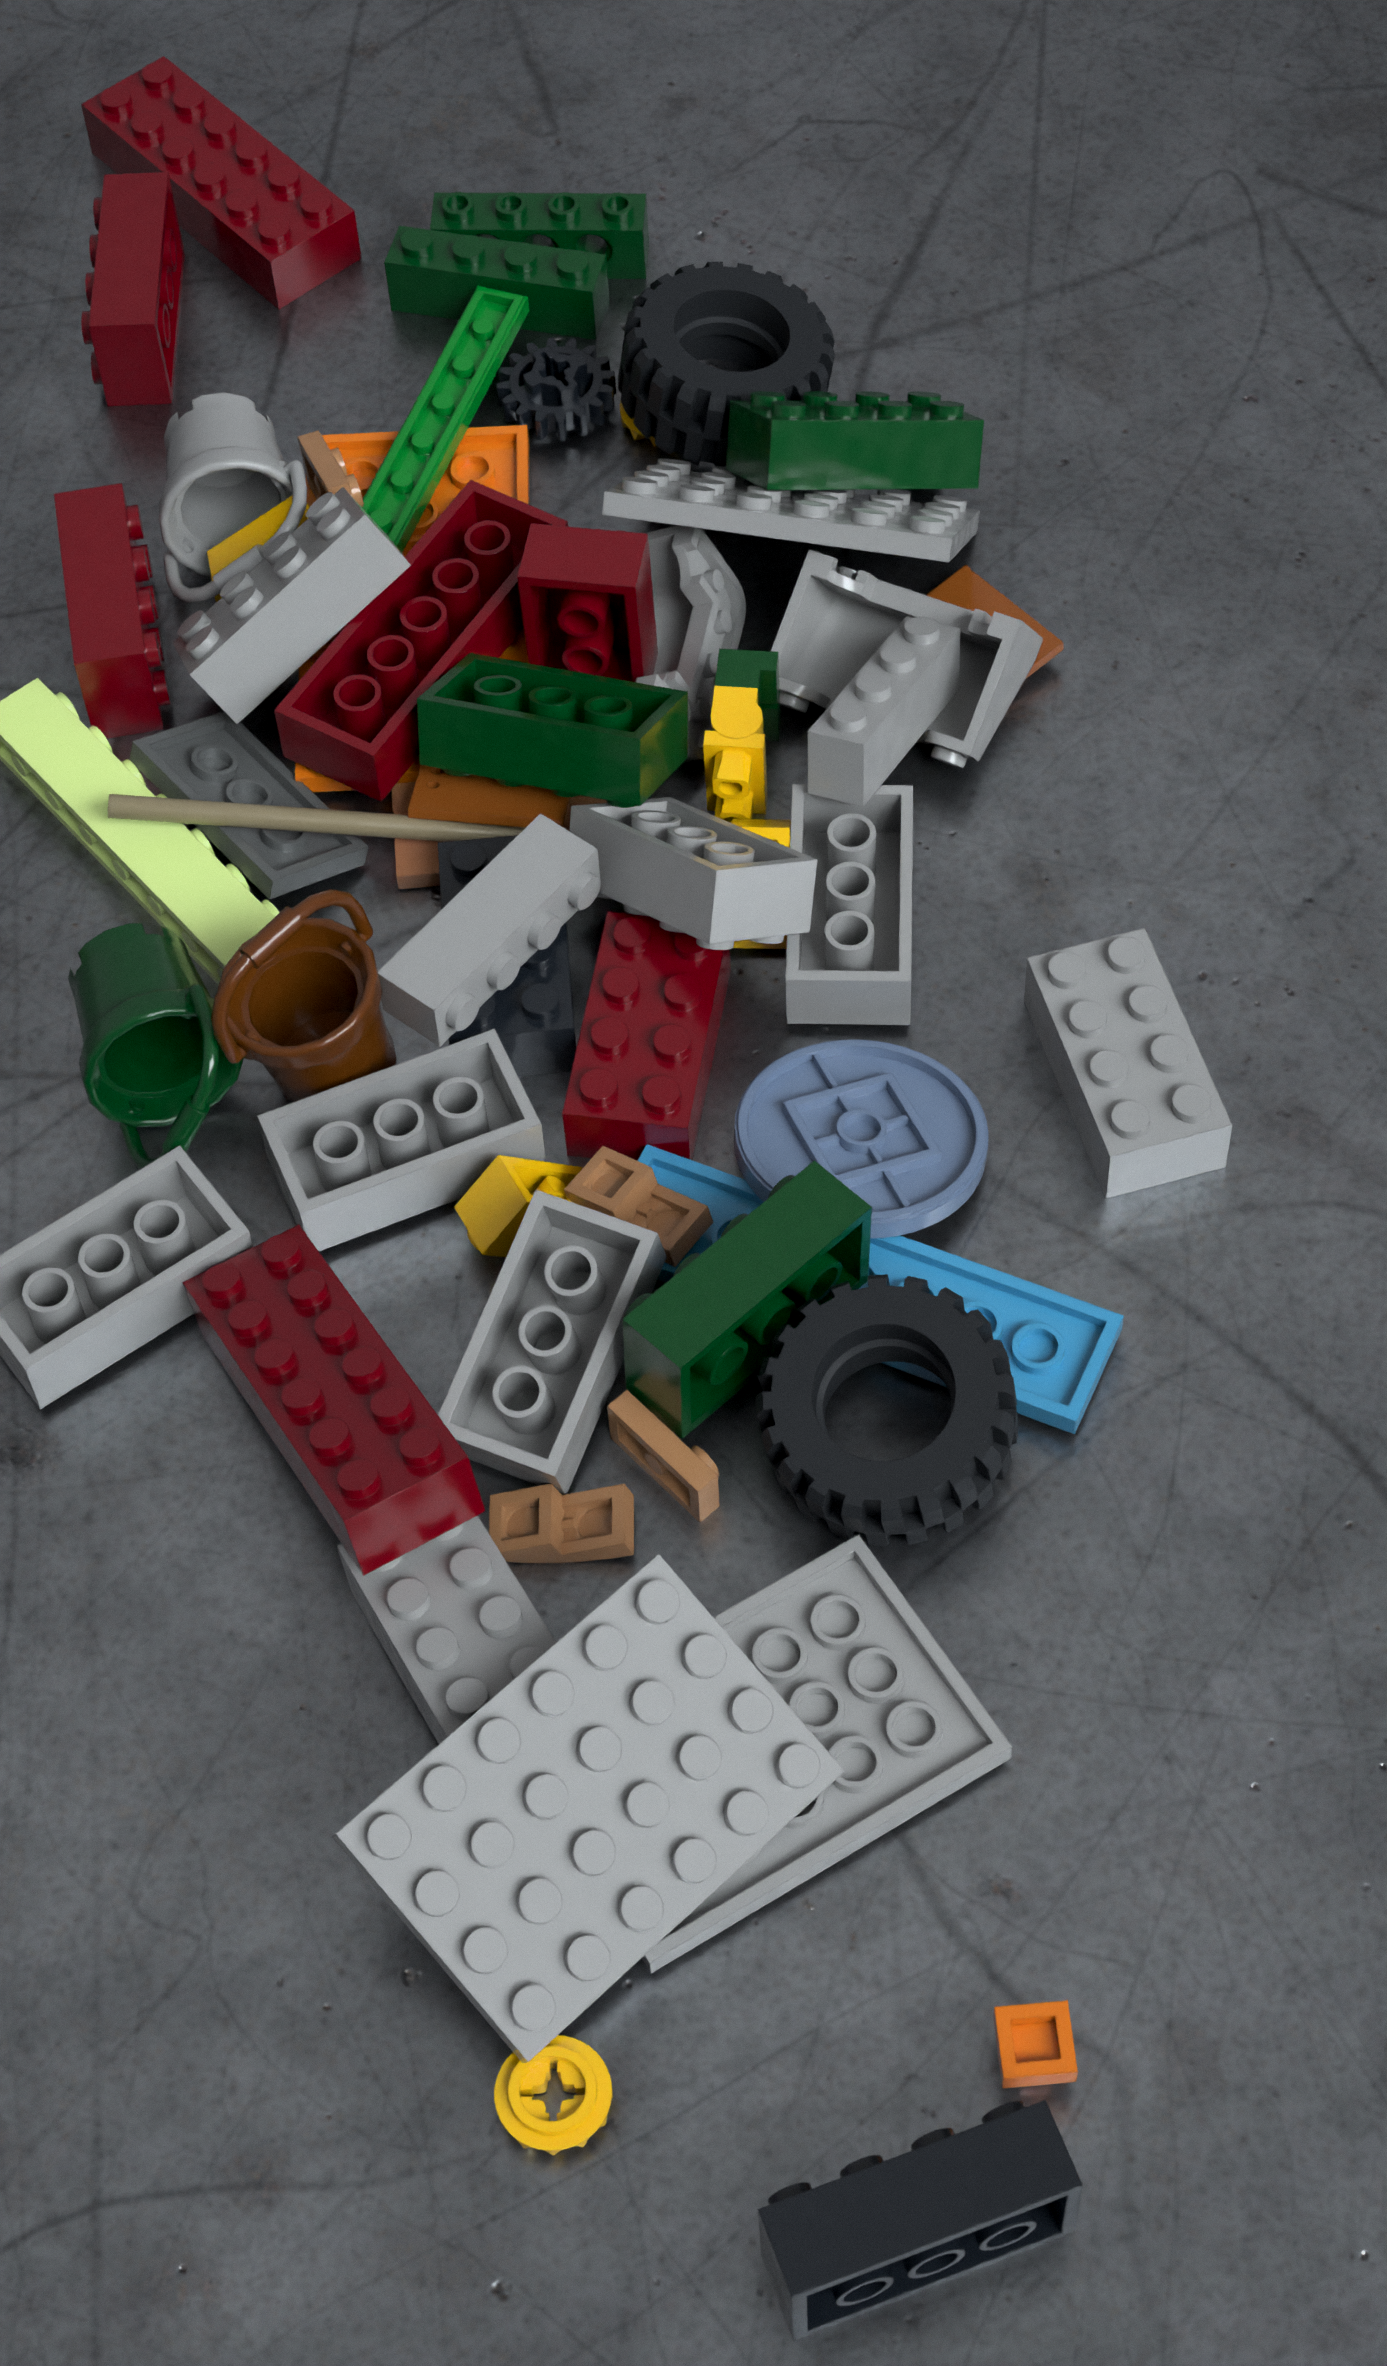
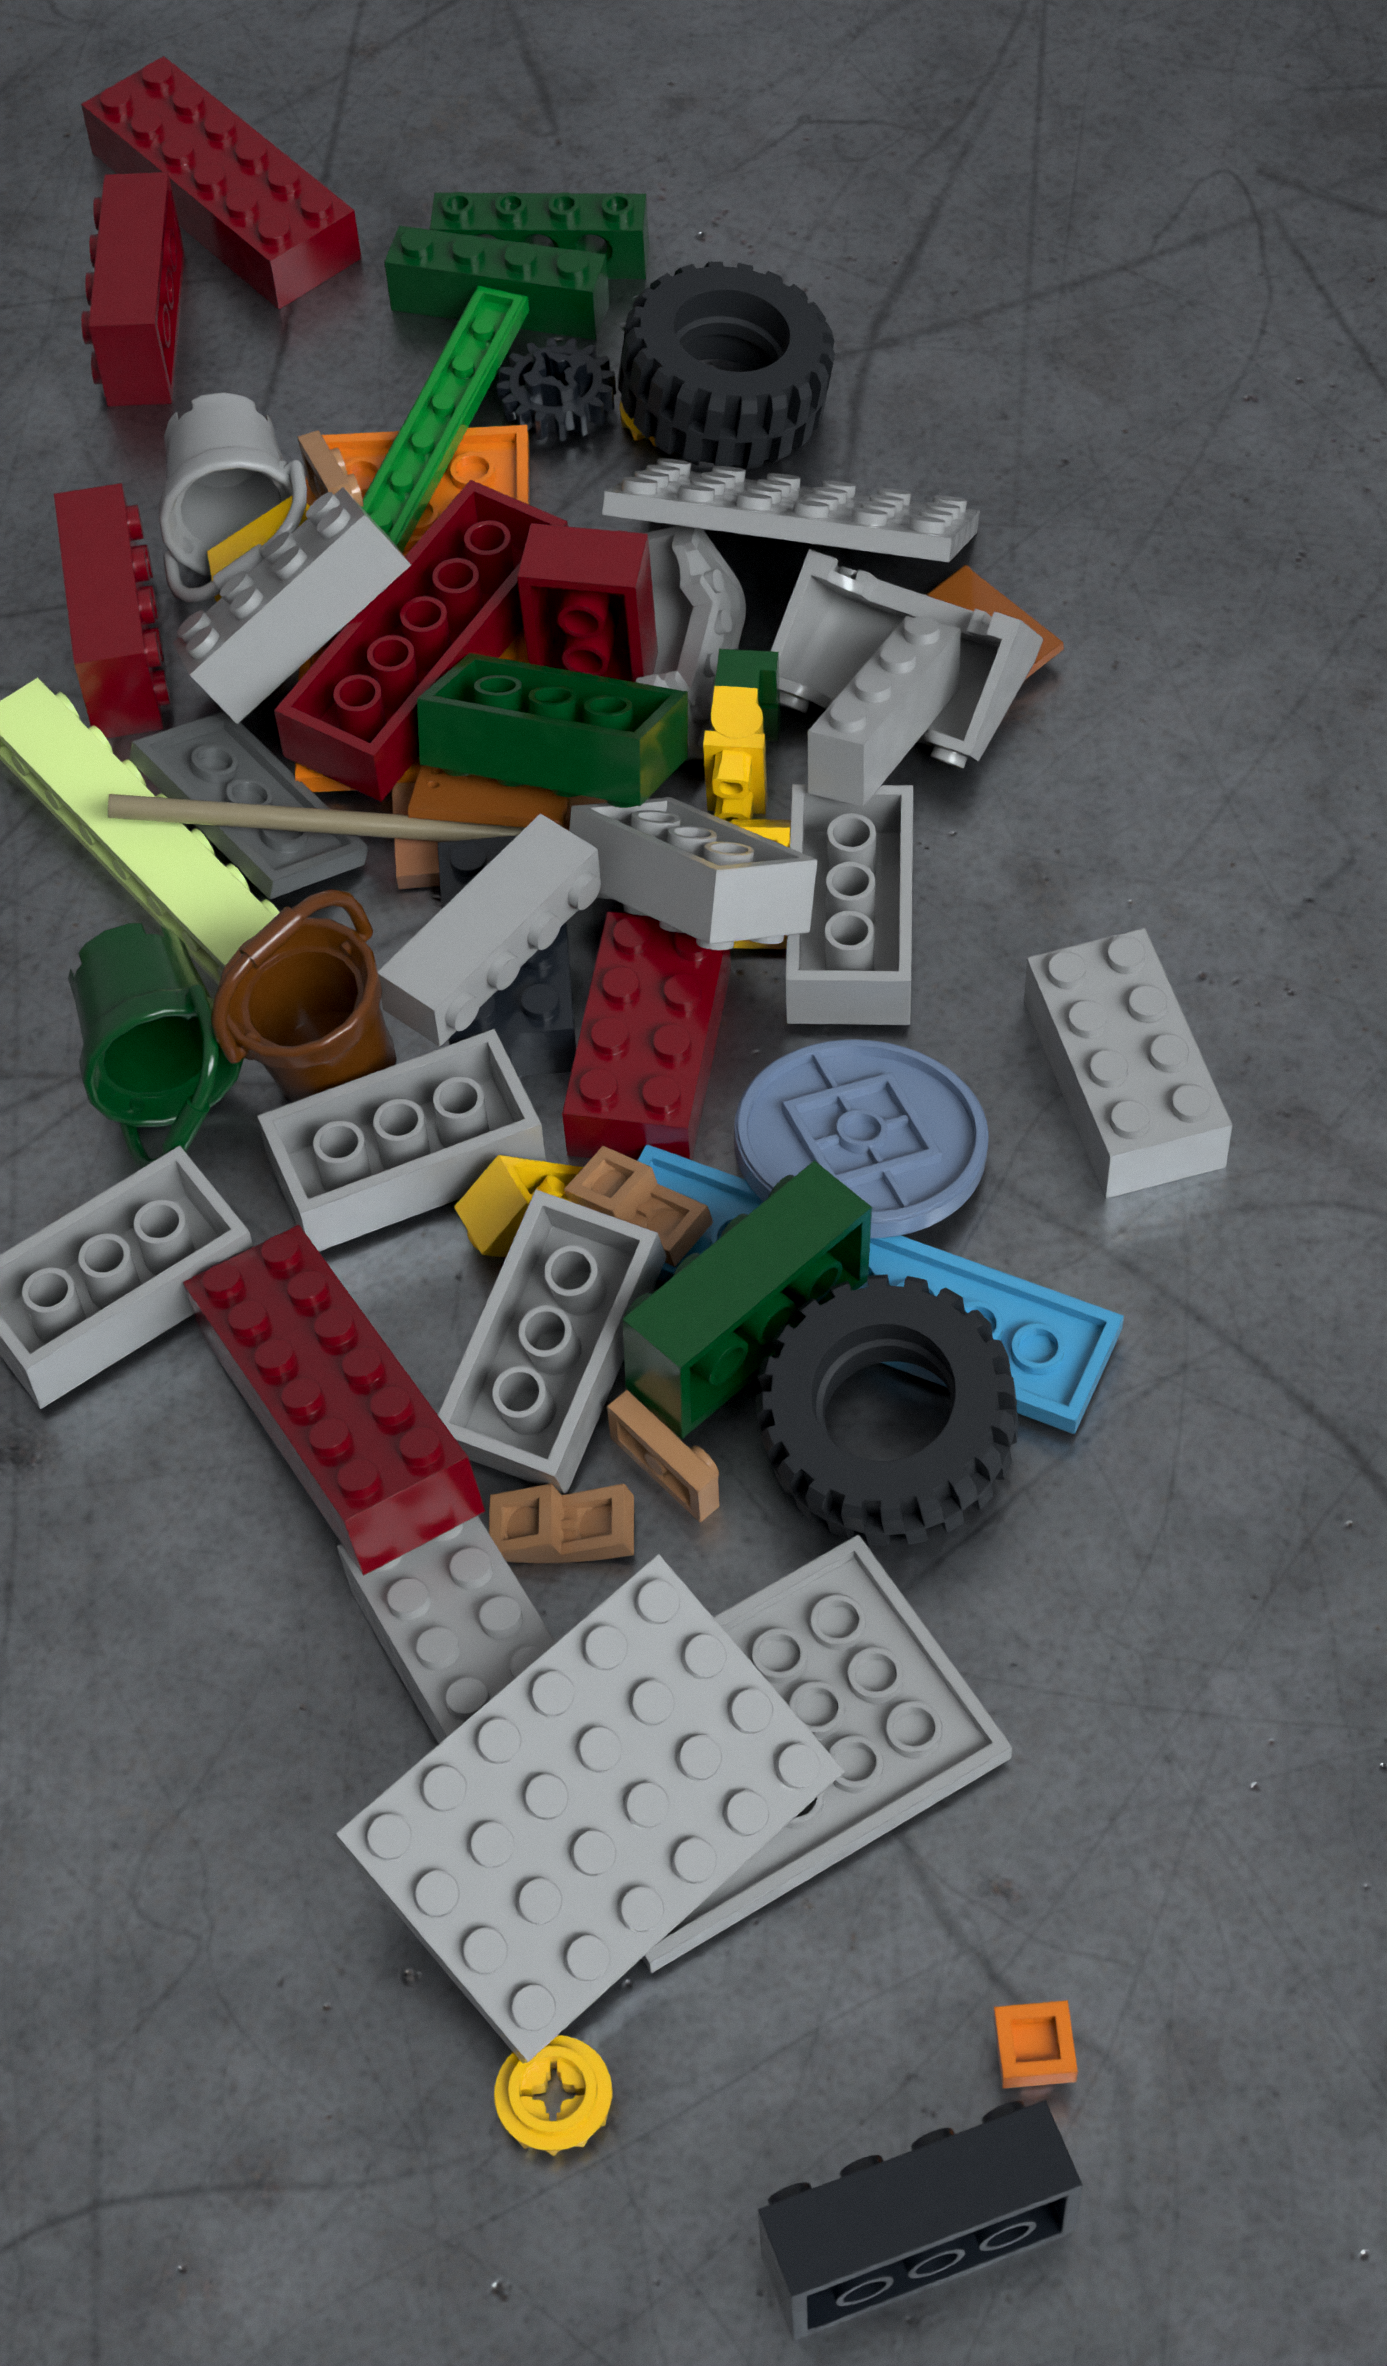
(854, 442): dark green brick -> none

